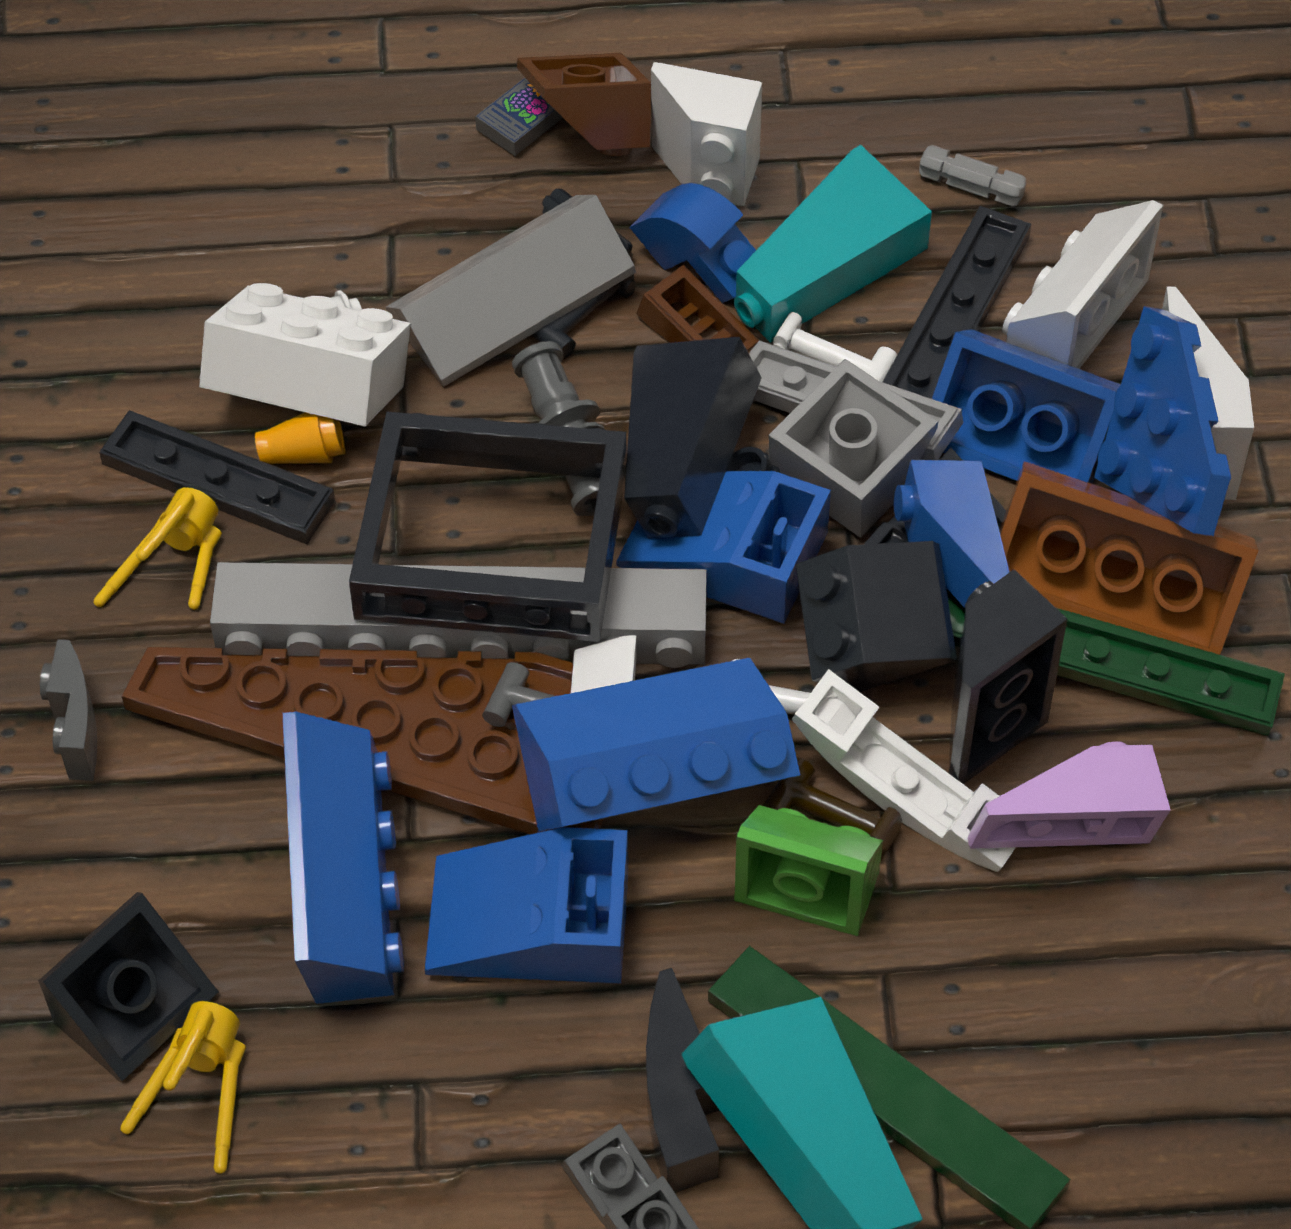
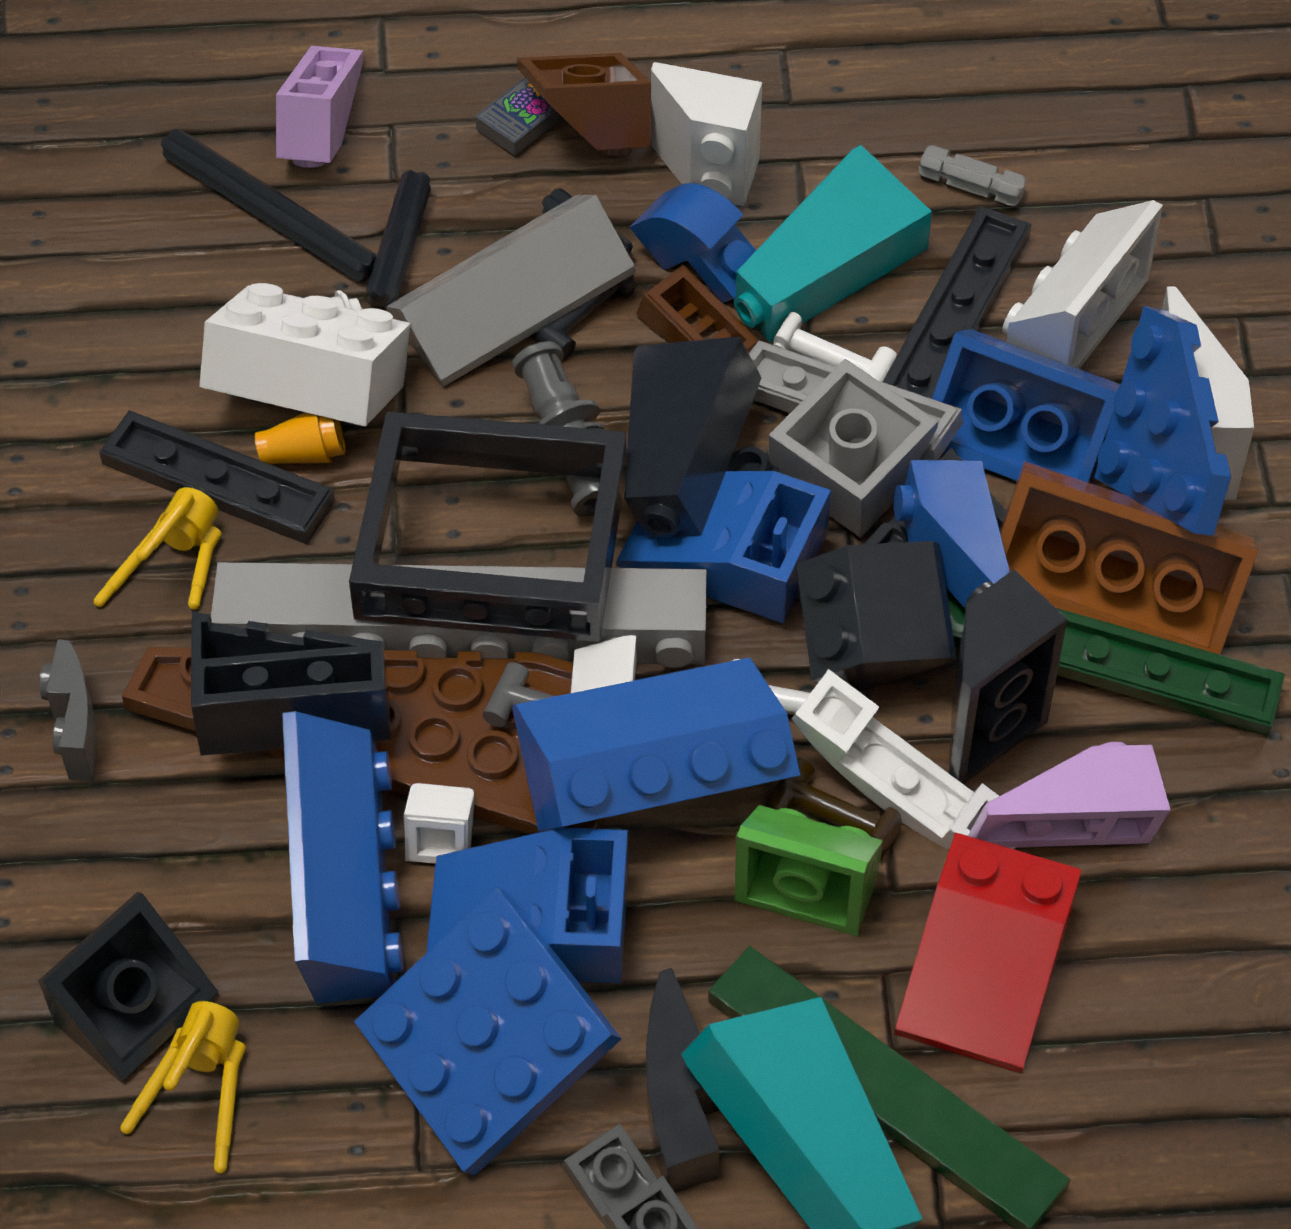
(254, 676): none -> black wedge
(269, 205): none -> black axle
(316, 105): none -> lavender slope
(398, 239): none -> black axle
(437, 821): none -> white slope
(487, 1031): none -> blue plate
(988, 952): none -> red slope

